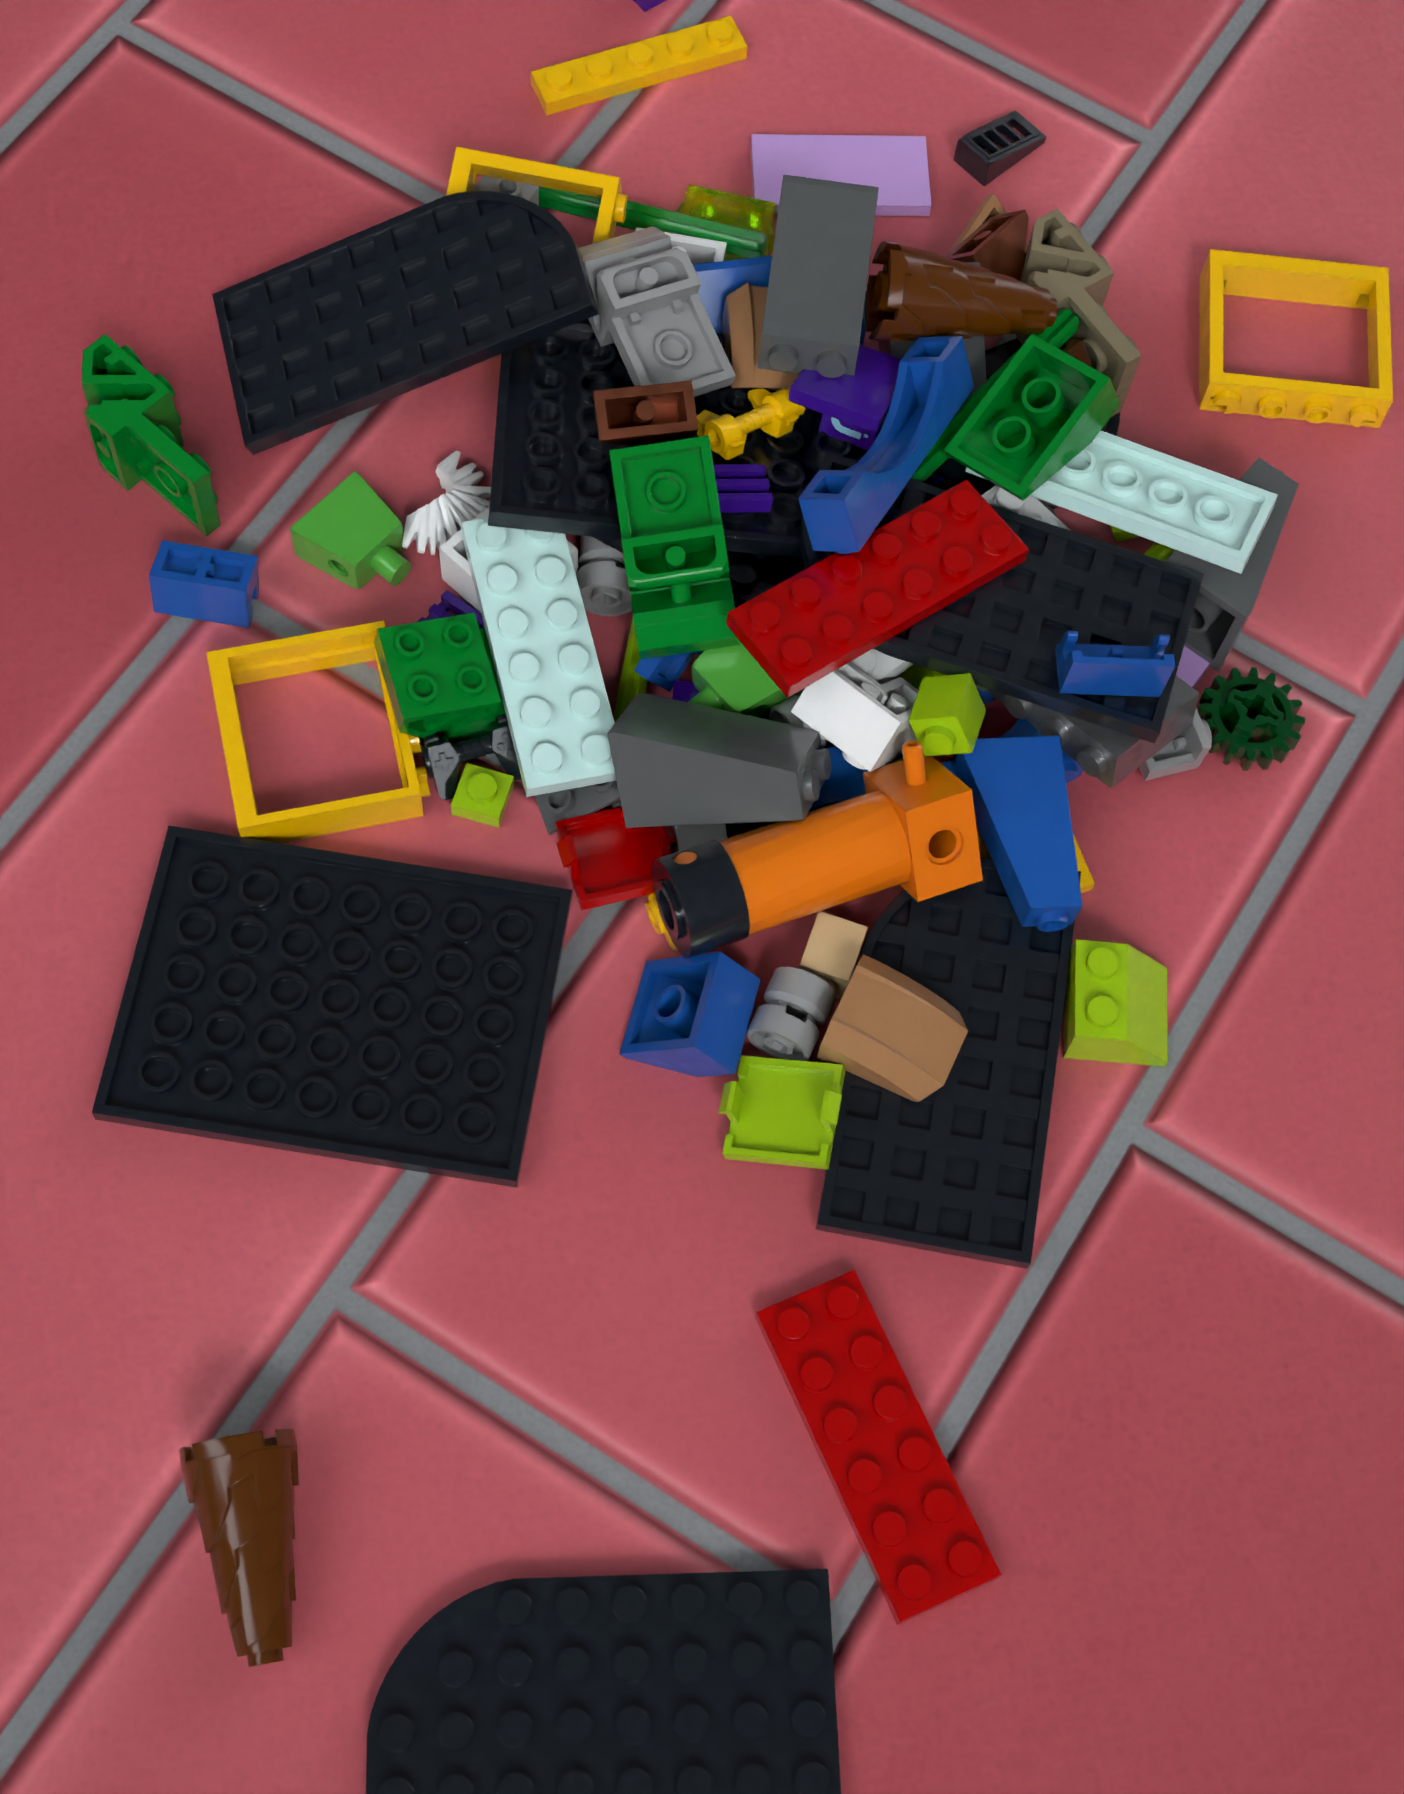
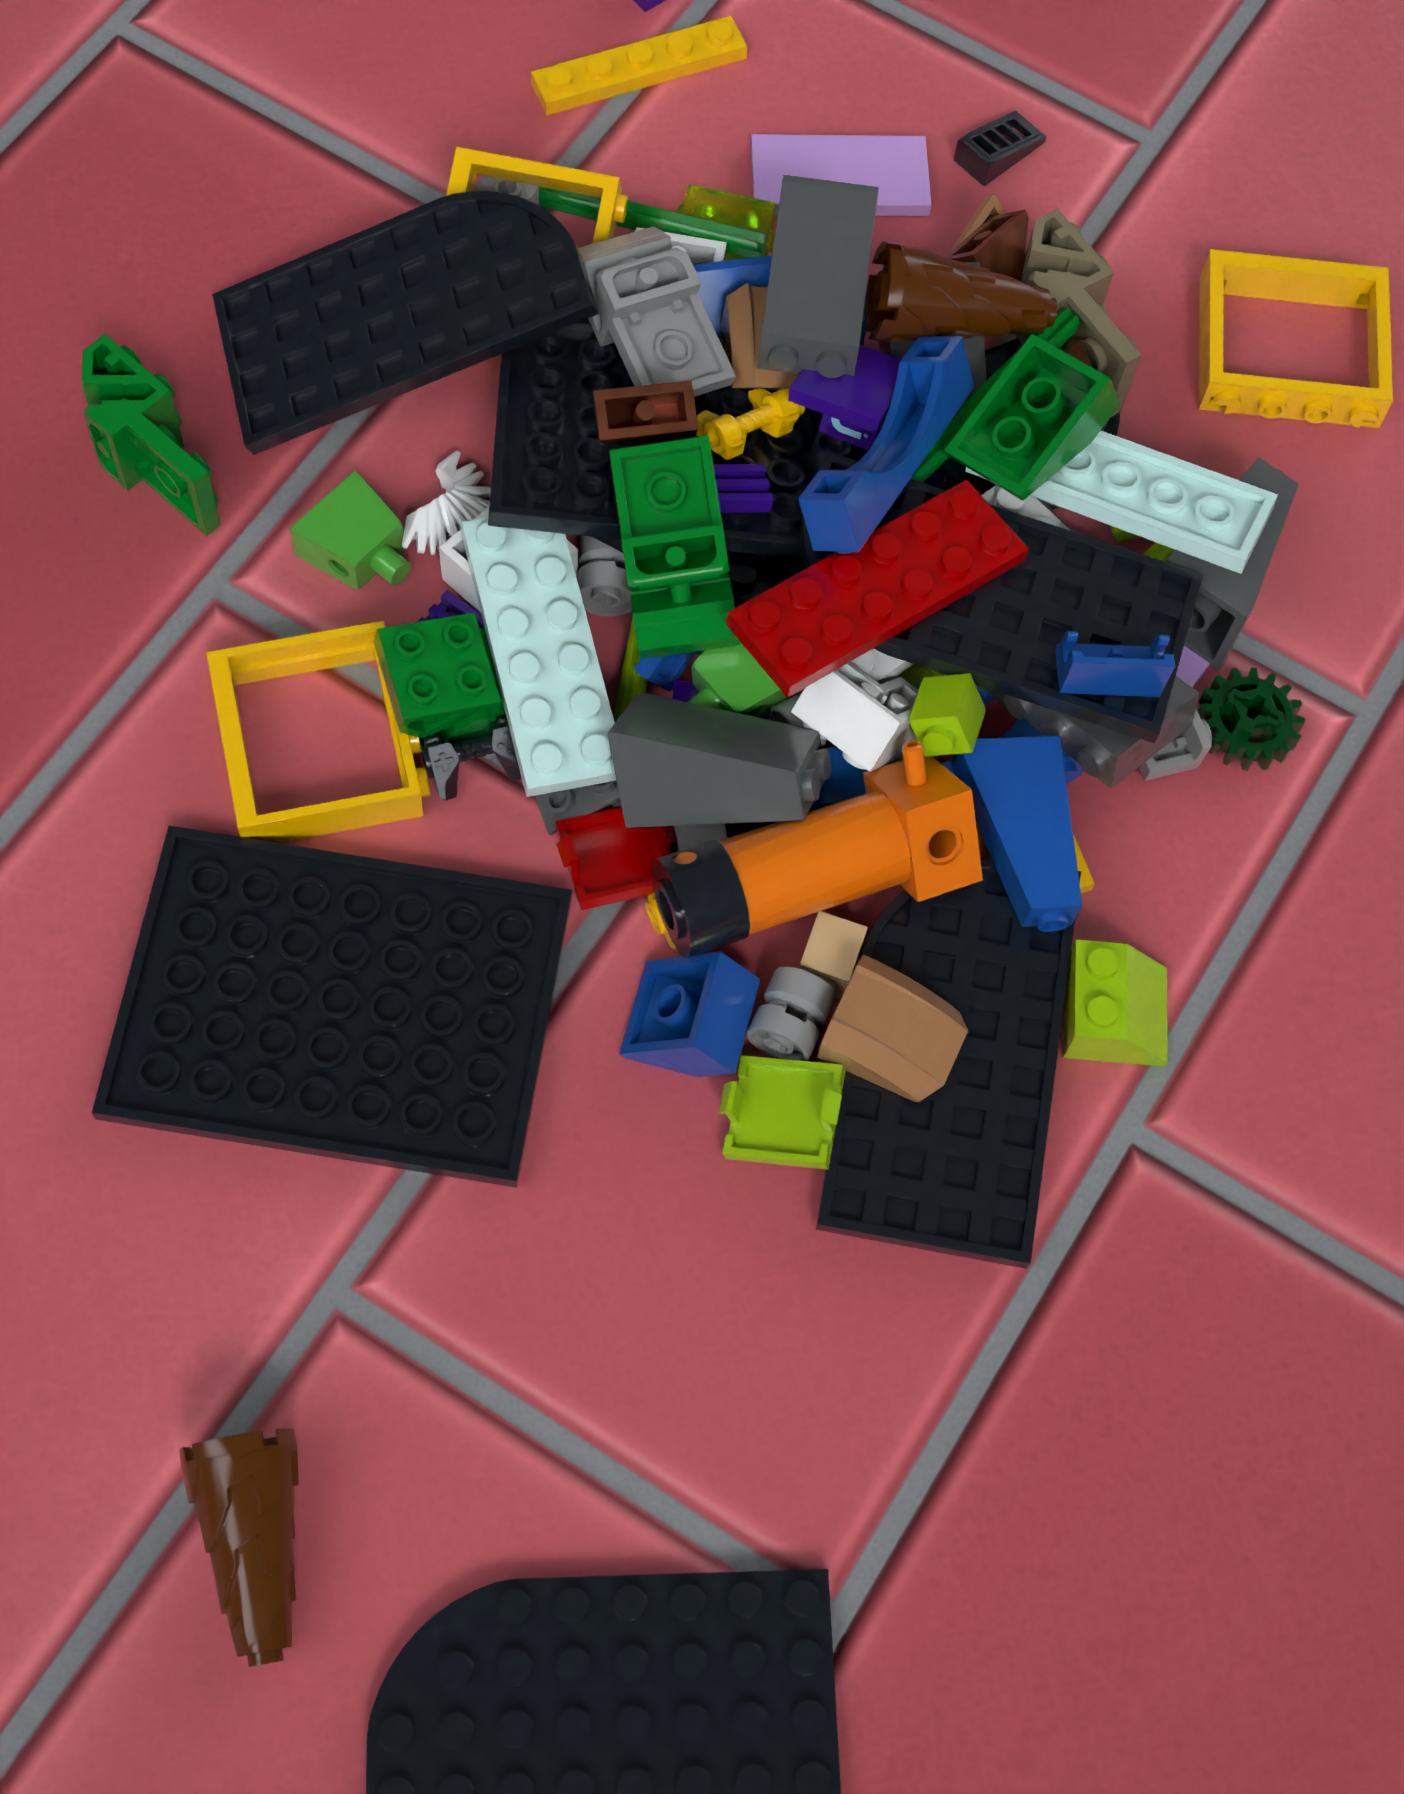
(204, 584): blue hinge -> none
(482, 795): lime plate -> none
(877, 1447): red plate -> none

